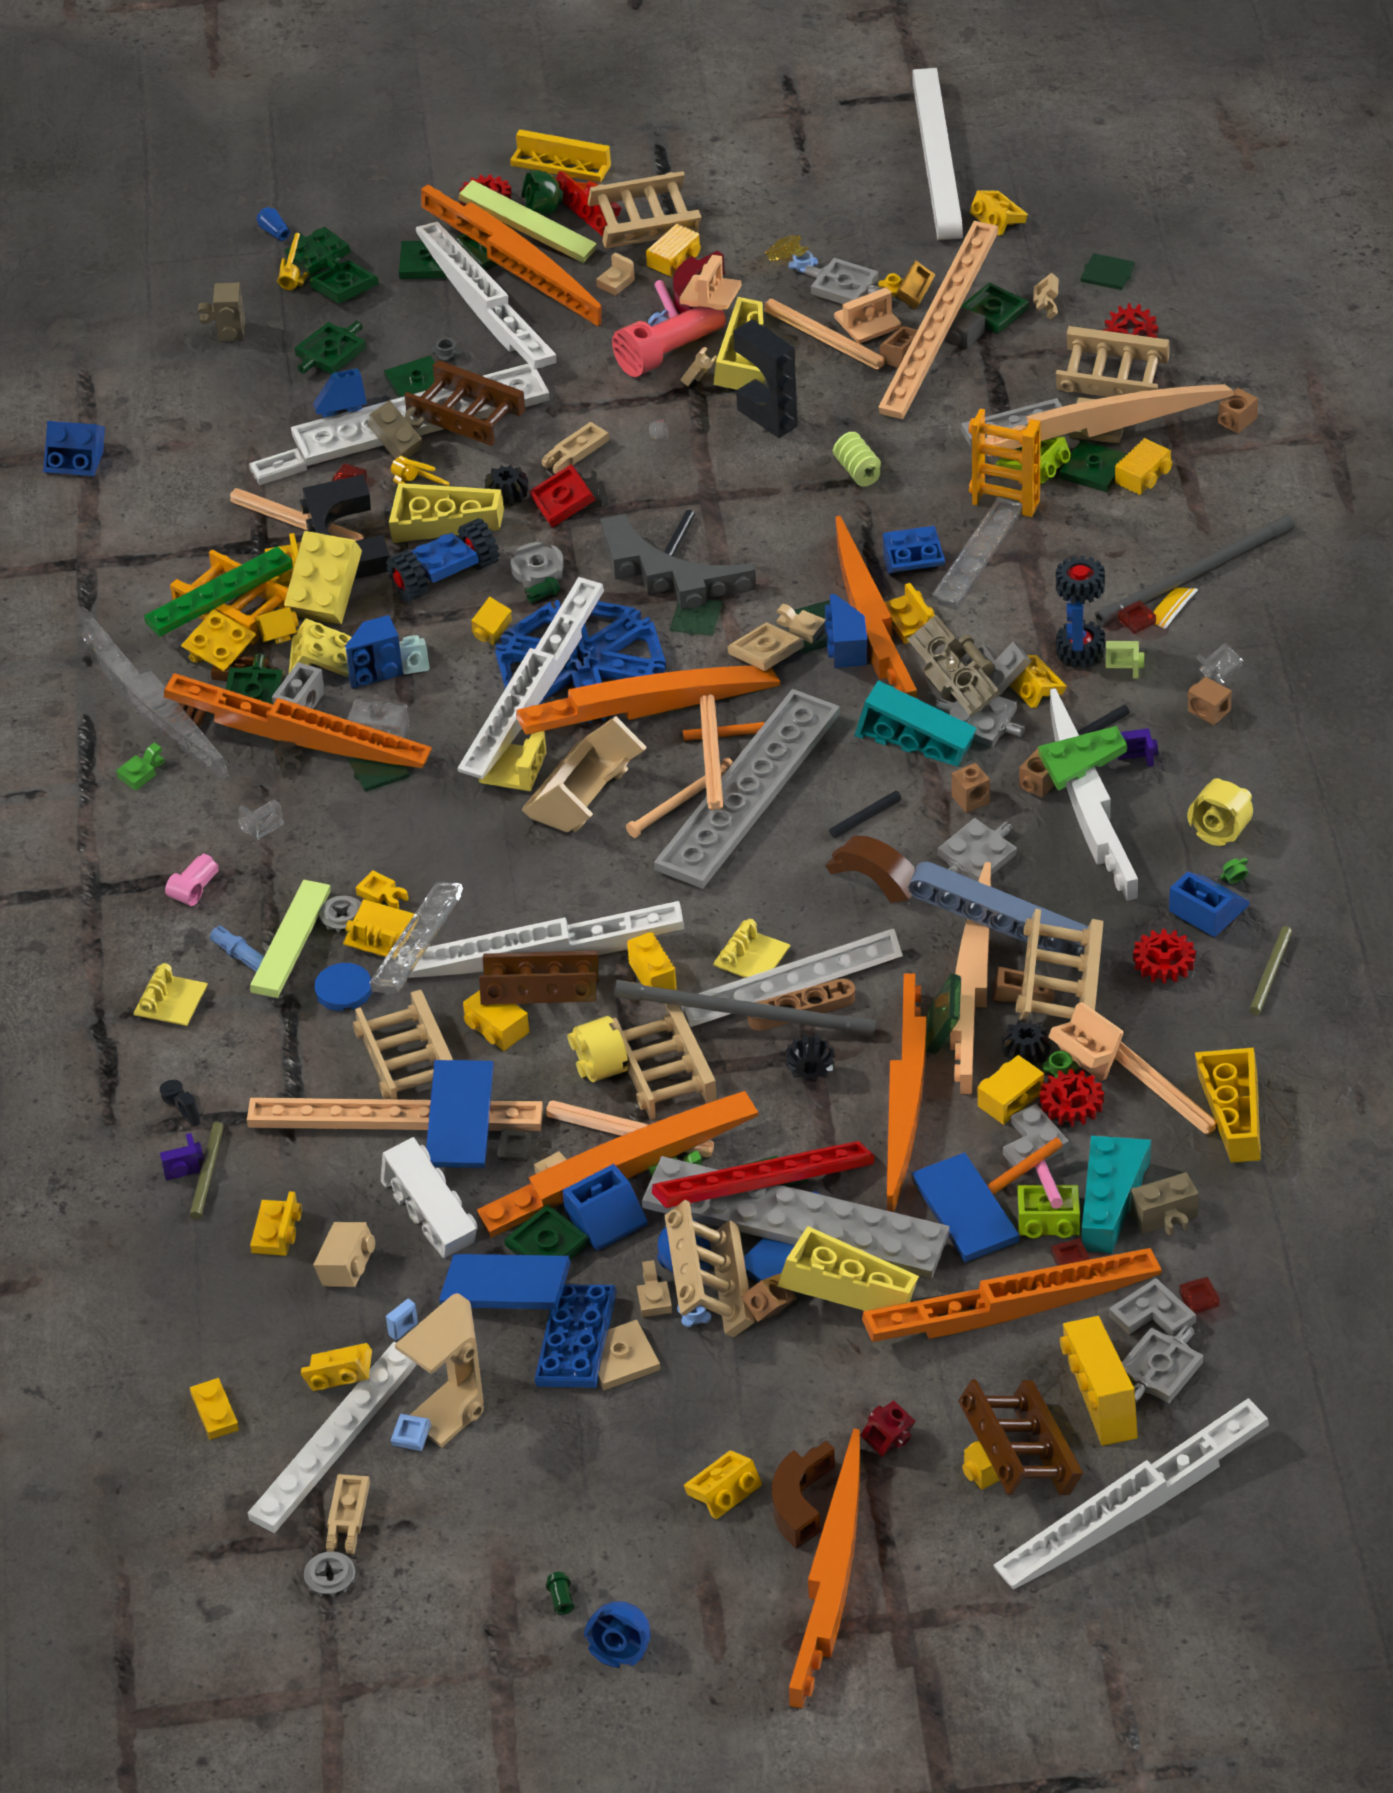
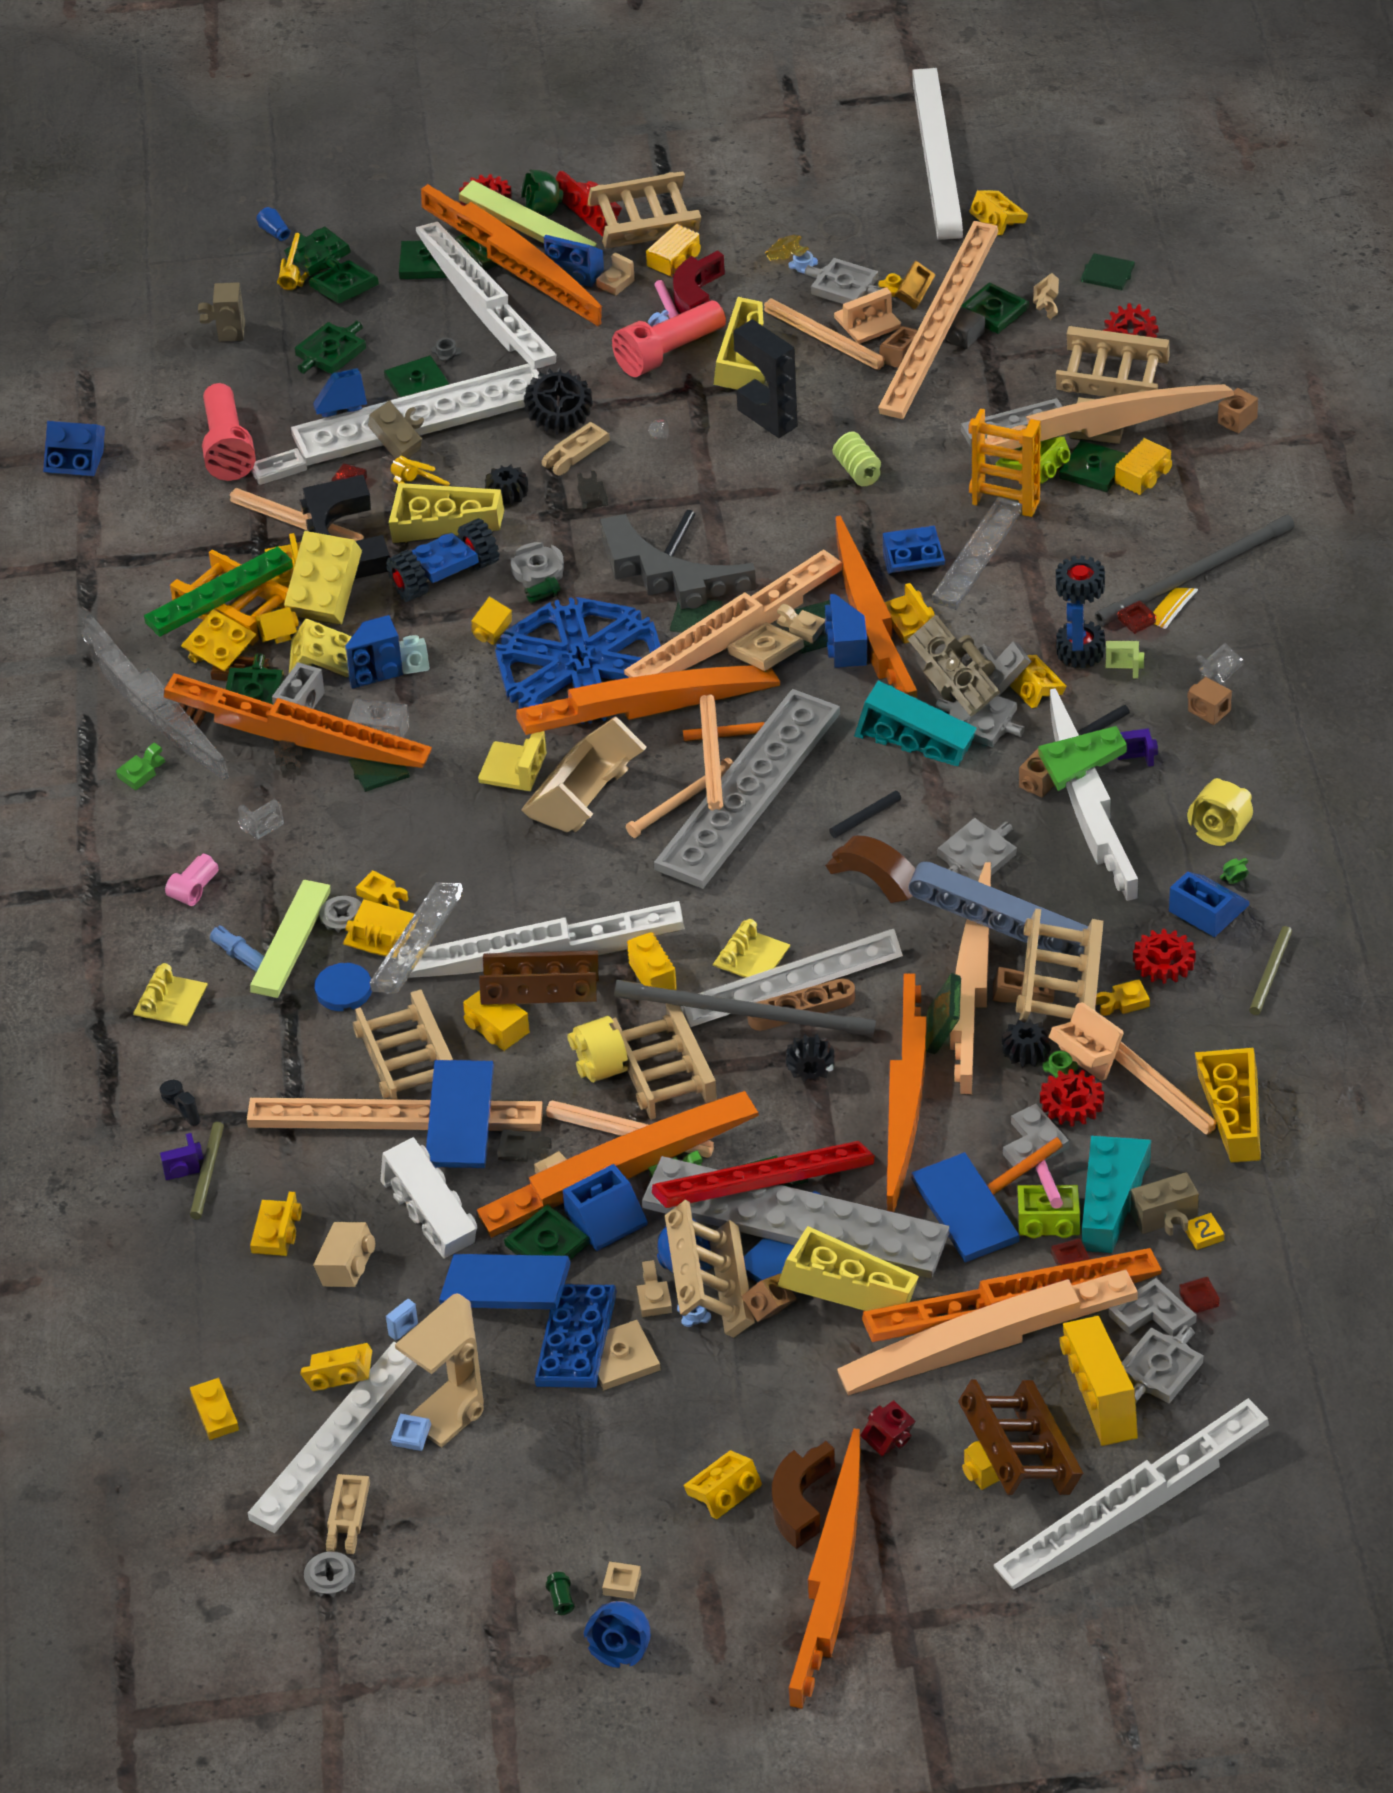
(227, 446): none -> coral piece
(470, 385): reddish brown fence -> none
(532, 678): white slope -> none
(561, 495): red plate -> none
(563, 153): yellow fence -> none
(573, 395): none -> black gear
(578, 259): none -> blue slope
(621, 1580): none -> tan plate
(699, 367): tan plate -> none
(710, 287): light nougat bracket -> none
(737, 618): none -> light nougat slope
(970, 788): medium nougat brick -> none
(986, 1330): none -> light nougat slope
(1010, 1089): yellow brick -> none
(1125, 996): none -> yellow plate
(1204, 1231): none -> yellow tile

